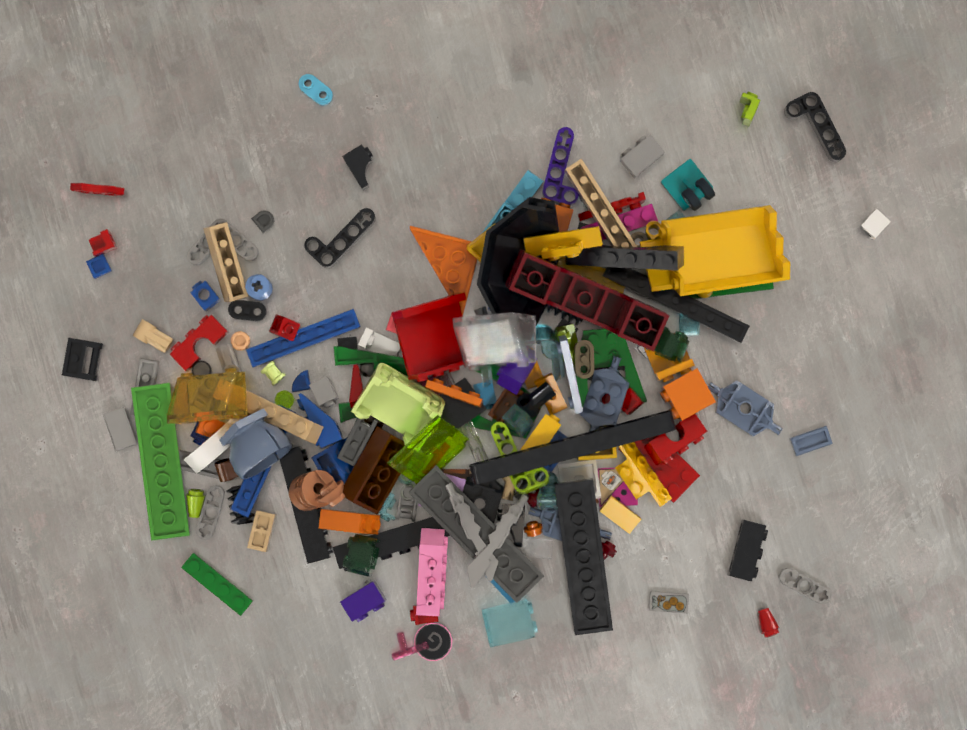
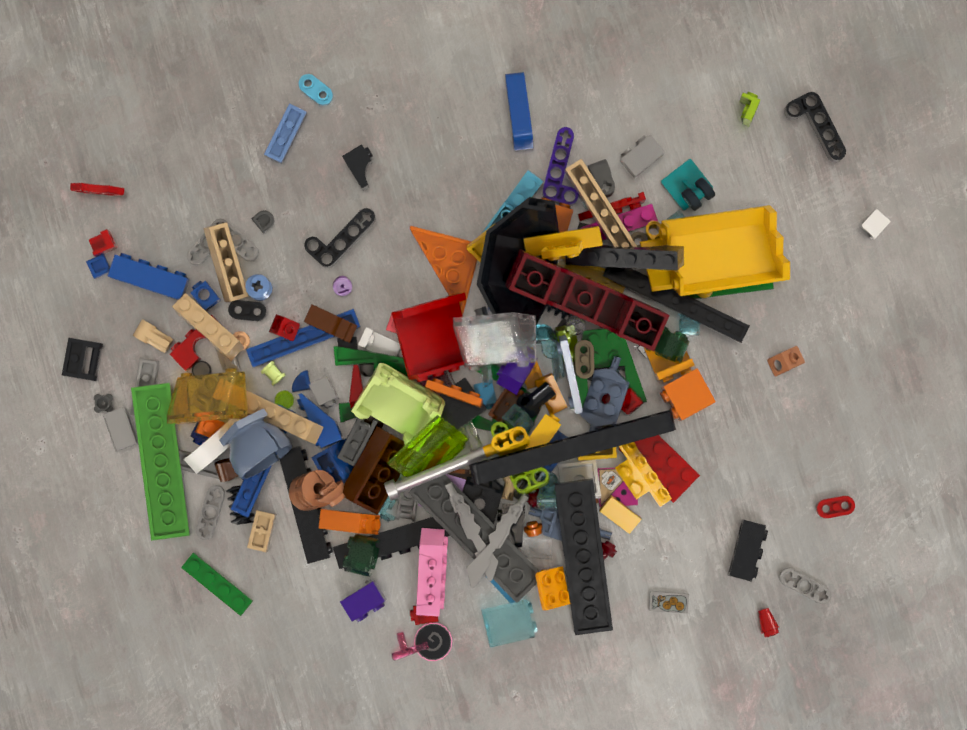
(98, 403): none -> dark grey plate
(148, 277): none -> blue brick
(195, 502): lime cone -> none
(208, 327): none -> tan arch
(285, 133): none -> medium blue plate
(330, 323): none -> reddish brown piece
(342, 286): none -> medium lavender tile
(395, 488): none -> flat silver piece
(519, 111): none -> blue beam
(552, 588): none -> light orange bracket
(575, 325): none -> clear tile
(602, 175): none -> dark grey piece
(663, 448): red arch -> none
(729, 405): sand blue plate -> none
(789, 359): none -> nougat bracket
(811, 441): sand blue tile -> none
(835, 508): none -> red plate

